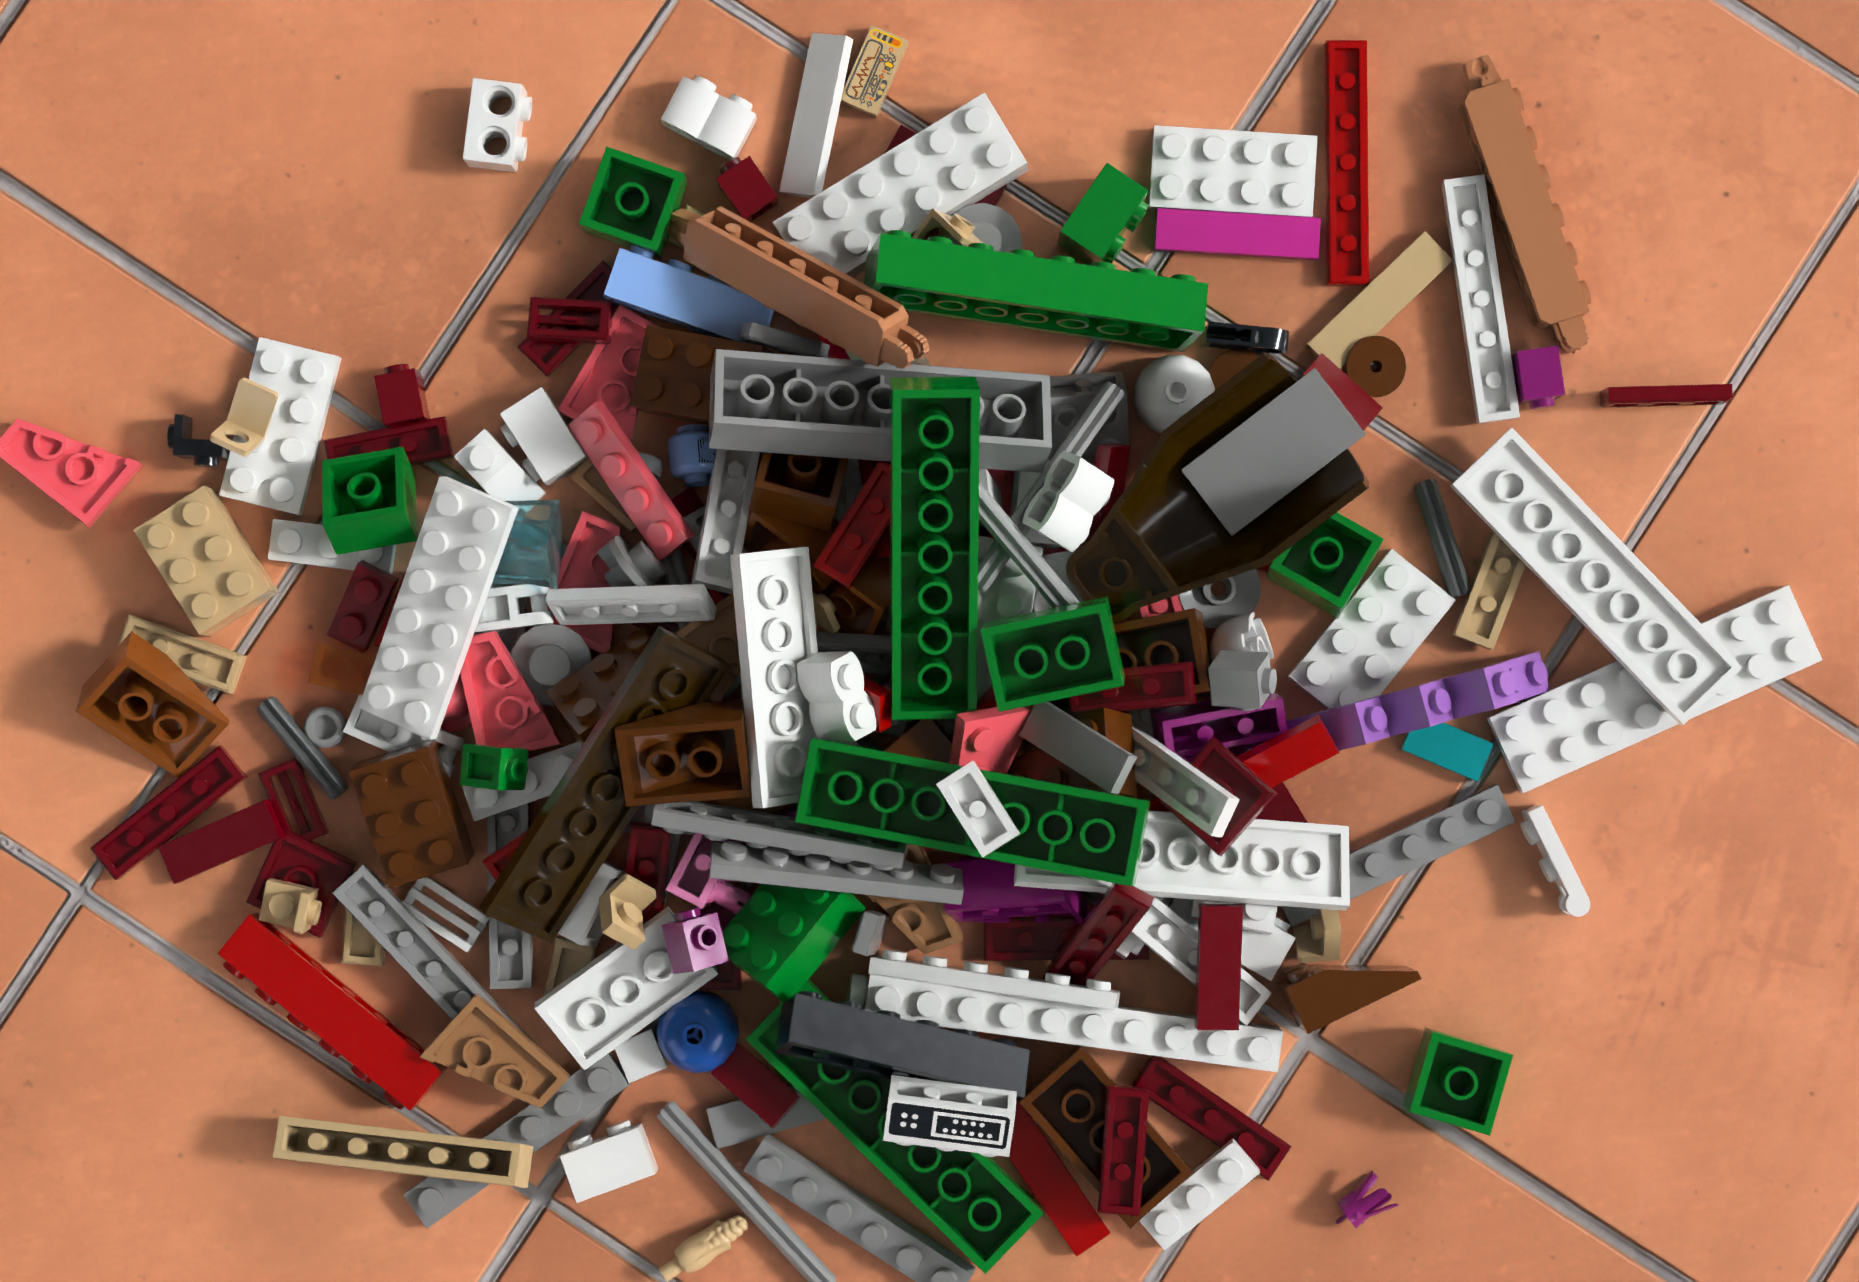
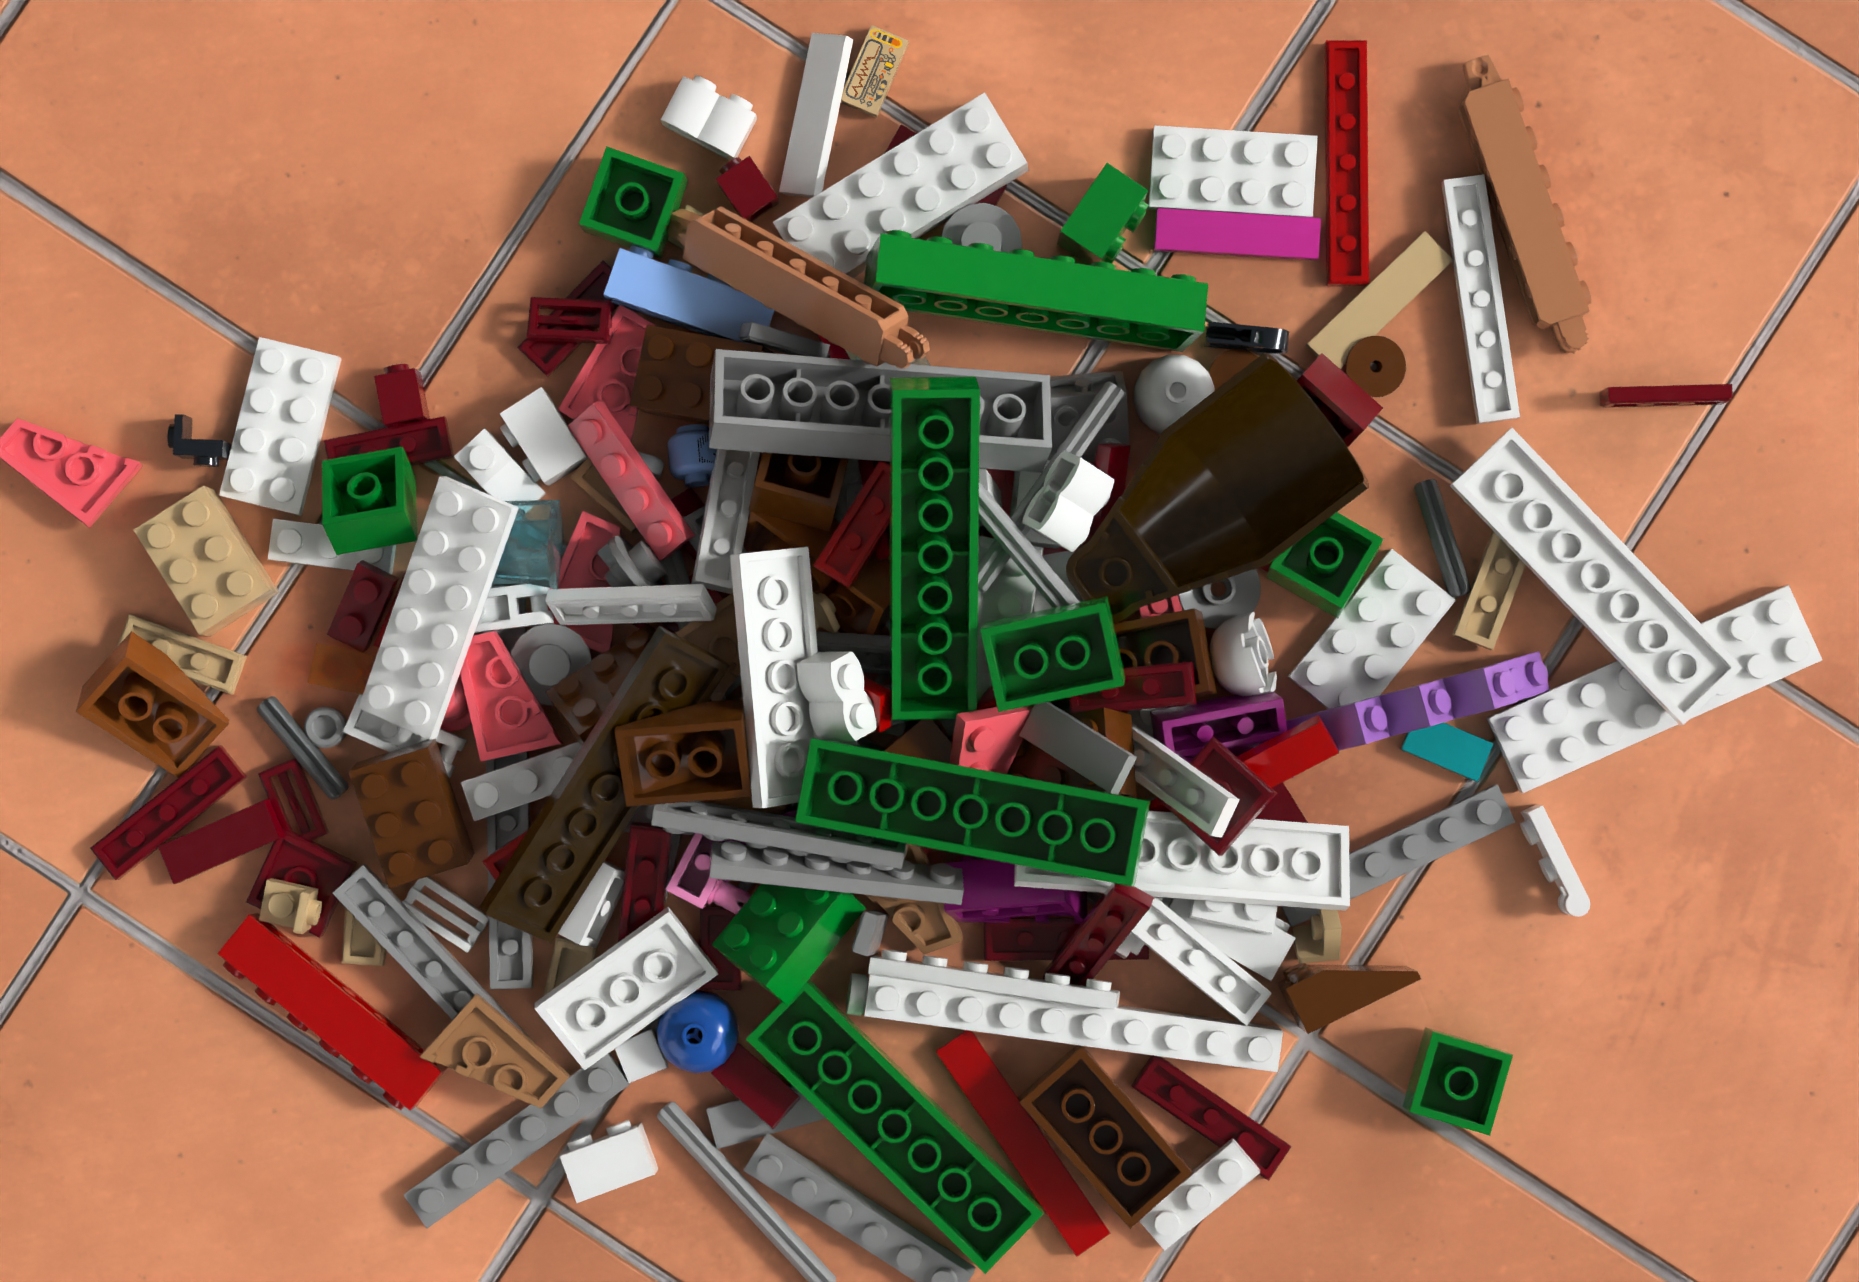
(247, 418): tan bracket -> none
(403, 1151): tan brick -> none
(485, 125): white brick -> none
(493, 767): green bracket -> none
(622, 910): tan bracket -> none
(694, 941): magenta brick -> none
(704, 1246): tan piece -> none
(888, 1045): black brick -> none
(949, 225): tan bracket -> none
(950, 1116): white brick -> none
(978, 808): white plate -> none
(1123, 1150): dark red tile -> none
(1218, 966): dark red tile -> none
(1241, 679): light grey brick -> none
(1273, 451): light grey tile -> none
(1358, 1208): magenta piece -> none
(1538, 377): magenta brick -> none

